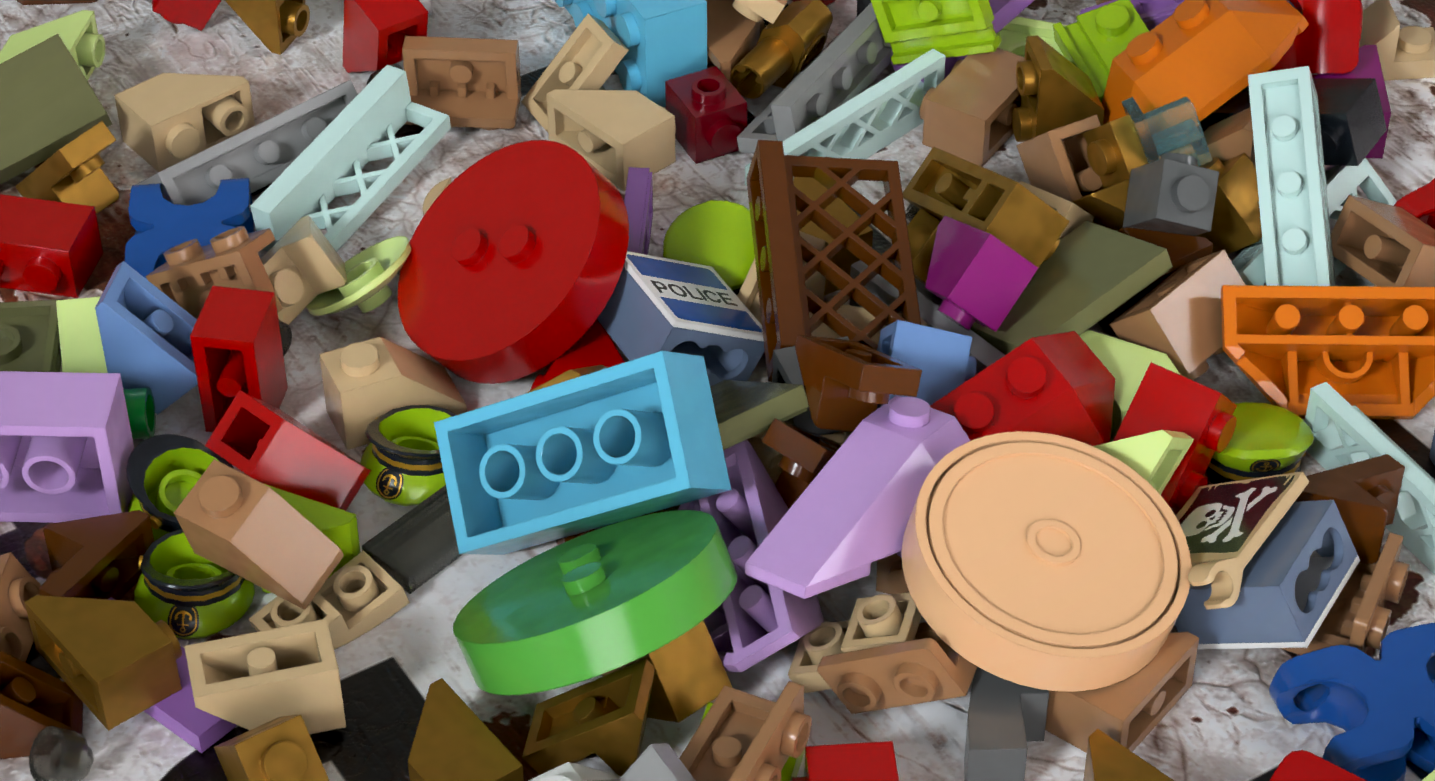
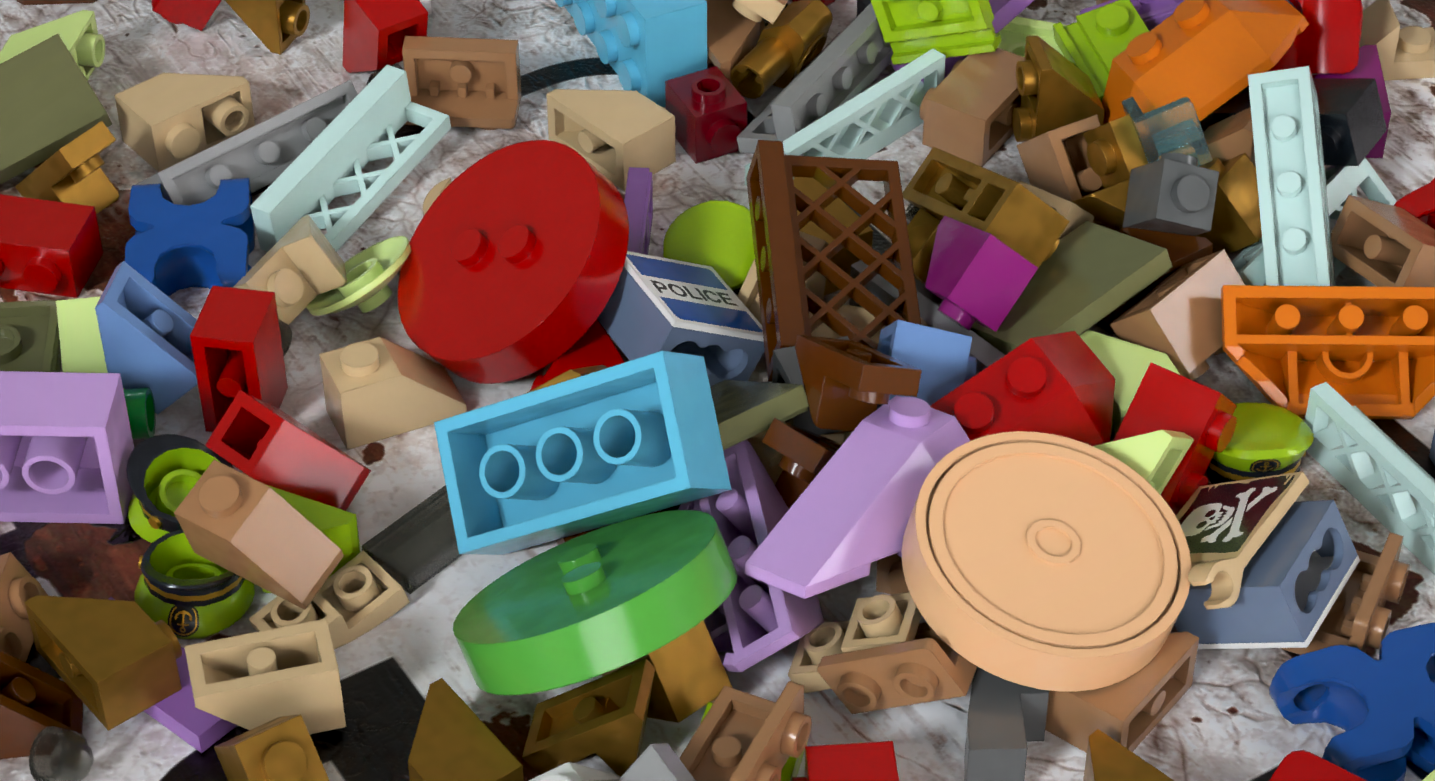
(96, 555): reddish brown slope -> none
(226, 262): medium nougat bracket -> none
(405, 454): piece -> none
(580, 64): tan slope -> none
(1365, 499): reddish brown slope -> none

